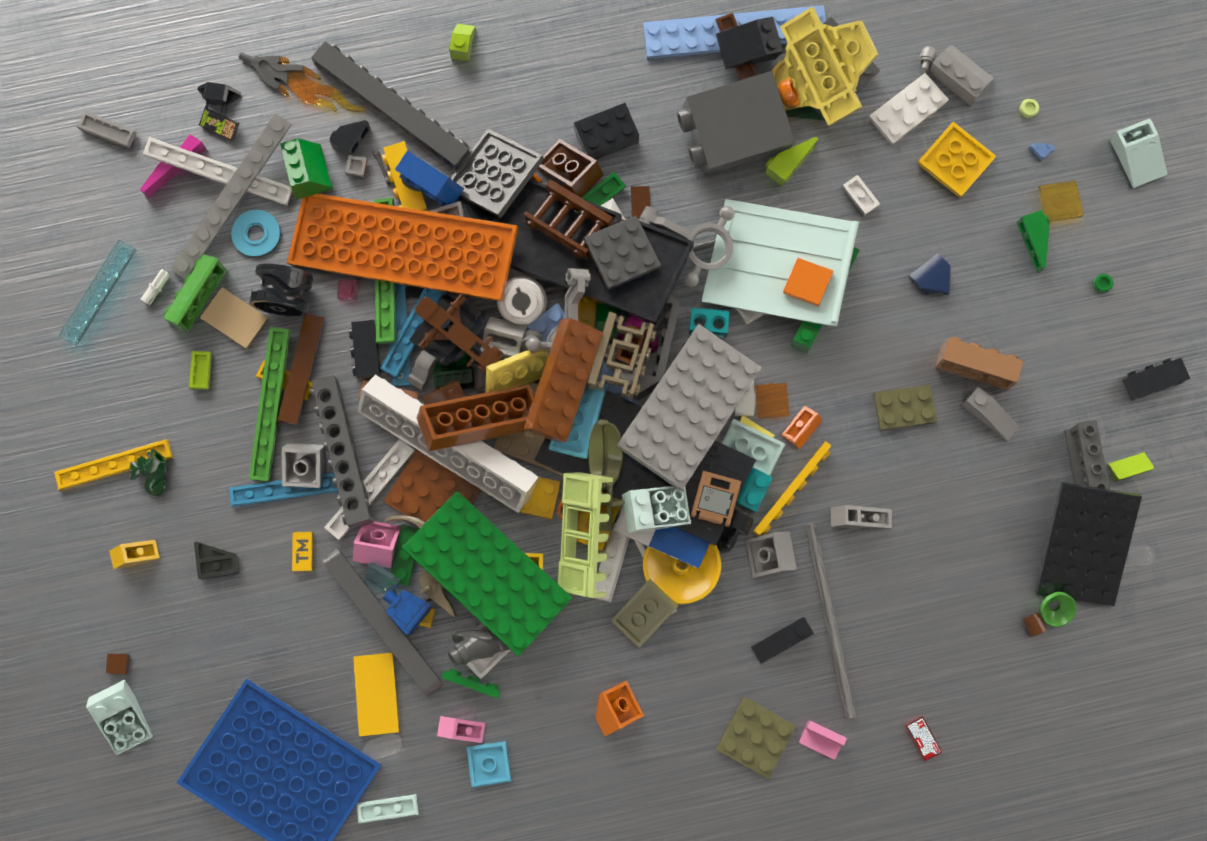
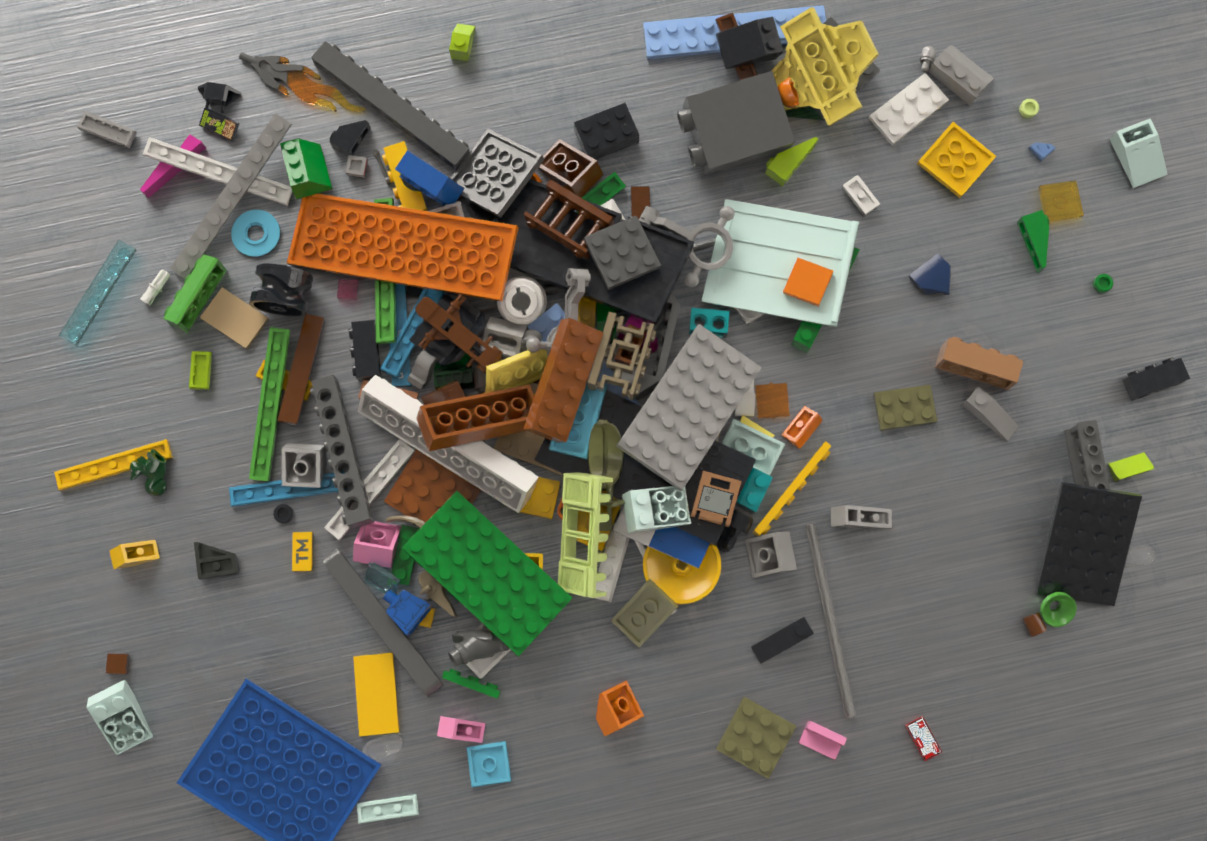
(283, 513): none -> black tile

